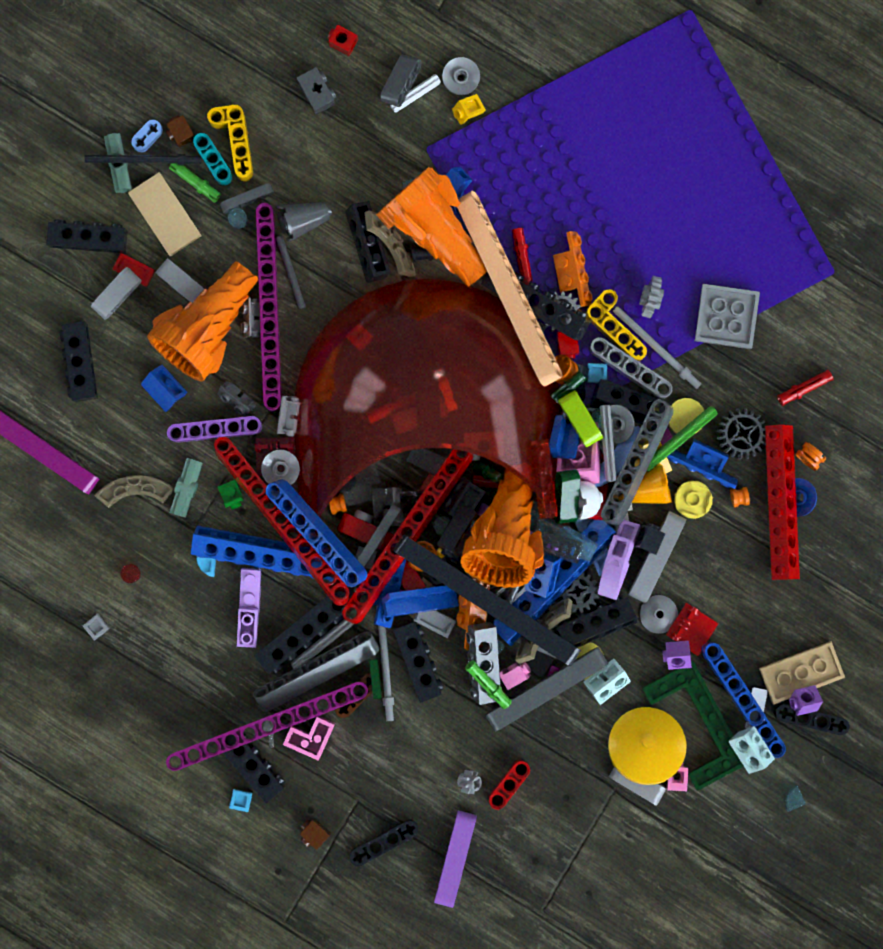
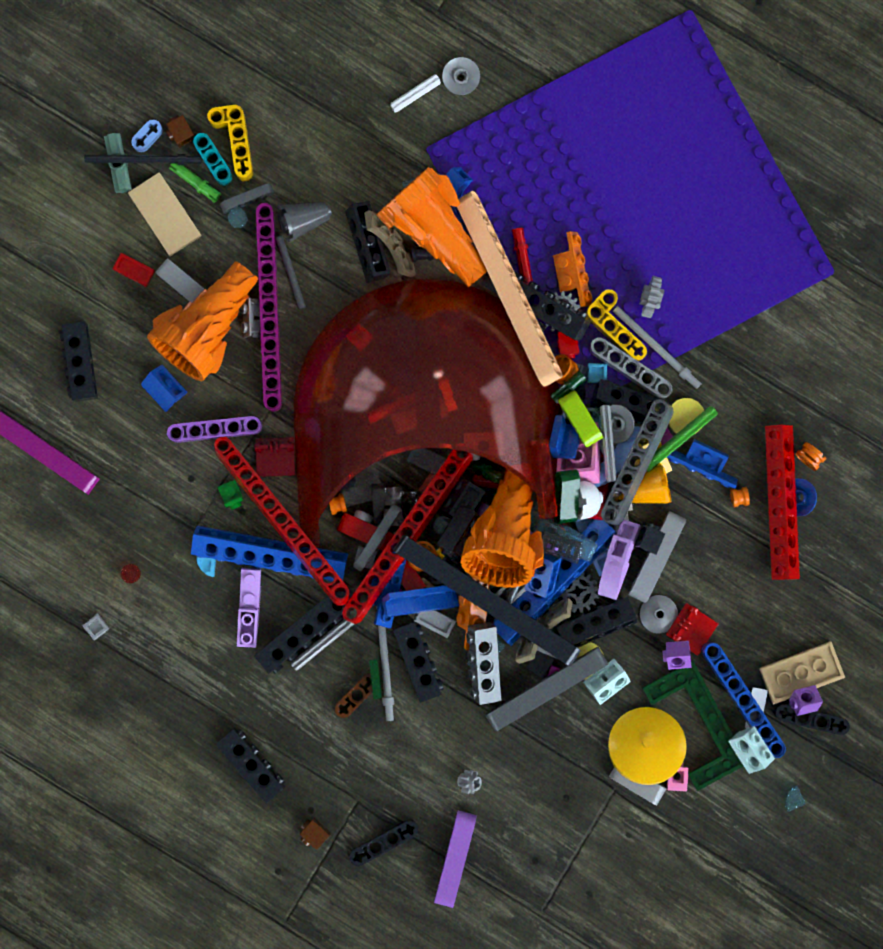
(57, 229): black brick -> none
(116, 293): light grey beam -> none
(134, 486): dark tan tile -> none
(186, 487): sand green piece -> none
(229, 394): dark grey hinge -> none
(240, 800): medium azure tile -> none
(260, 732): magenta beam -> none
(268, 726): clear hand -> none
(280, 457): light grey dish -> none
(289, 408): light grey hinge -> none
(307, 530): blue beam -> none
(310, 743): bright pink brick -> none
(311, 80): dark grey brick -> none
(316, 671): dark grey beam -> none
(346, 47): red brick -> none
(400, 80): dark grey beam -> none
(468, 108): yellow bracket -> none
(494, 691): bright green pin -> none
(508, 793): red beam -> none
(515, 675): bright pink brick -> none
(693, 499): light yellow tile -> none
(727, 316): light grey plate -> none
(745, 441): dark grey gear -> none
(798, 390): red pin -> none

